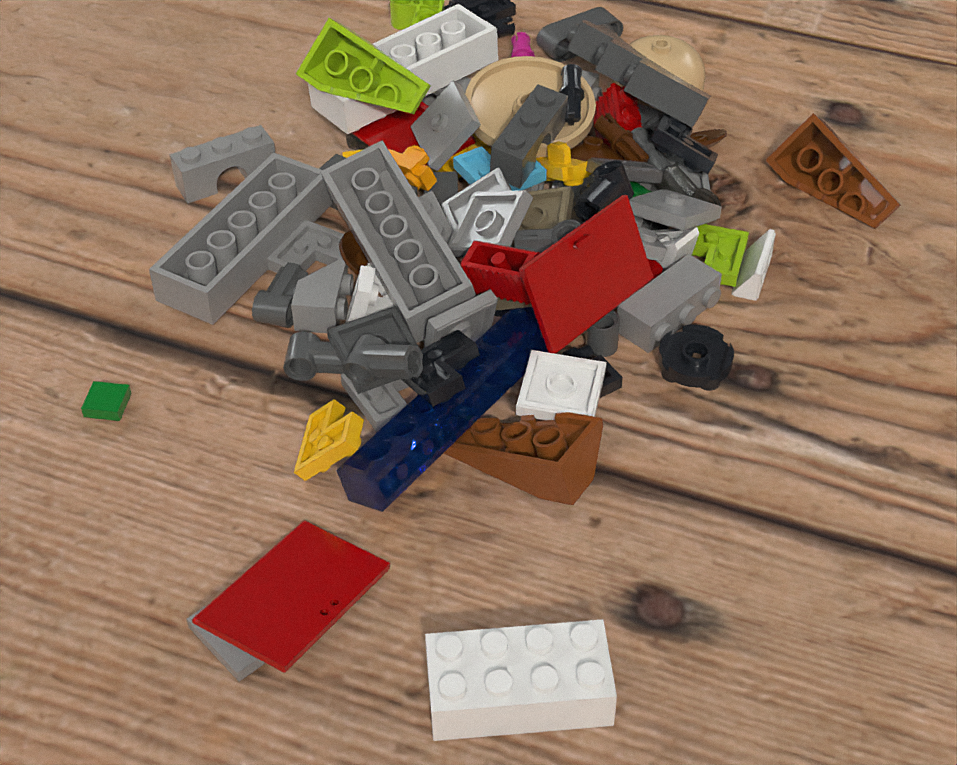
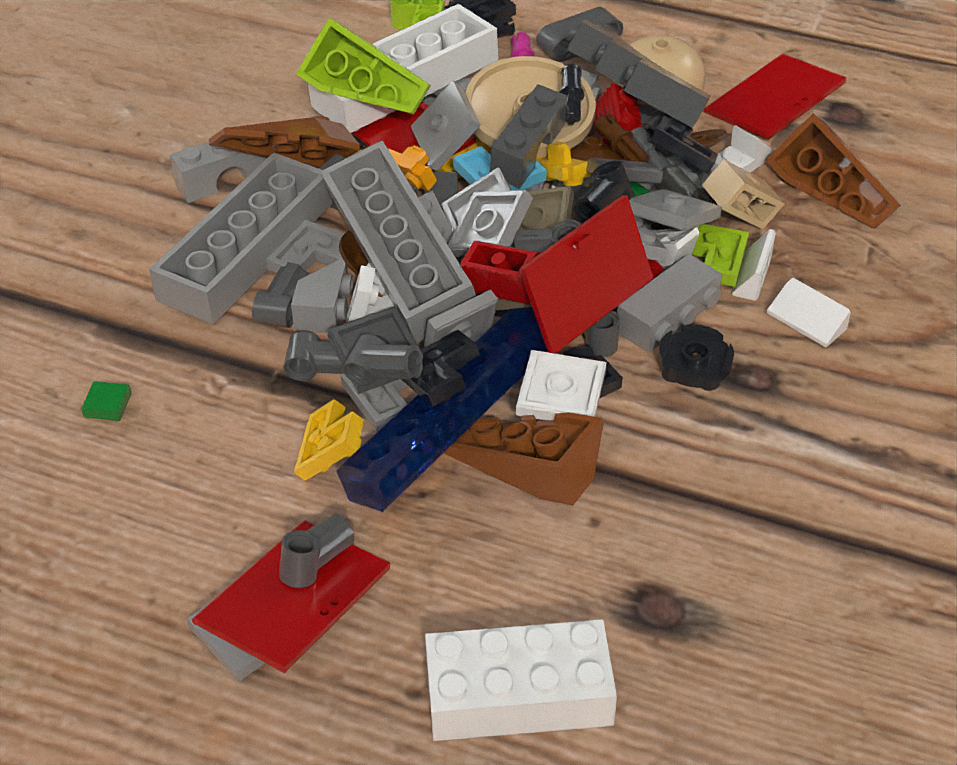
(304, 139): none -> dark orange wedge
(309, 550): none -> dark grey piece
(743, 194): none -> tan brick
(745, 151): none -> white slope
(775, 95): none -> red container
(810, 312): none -> white slope

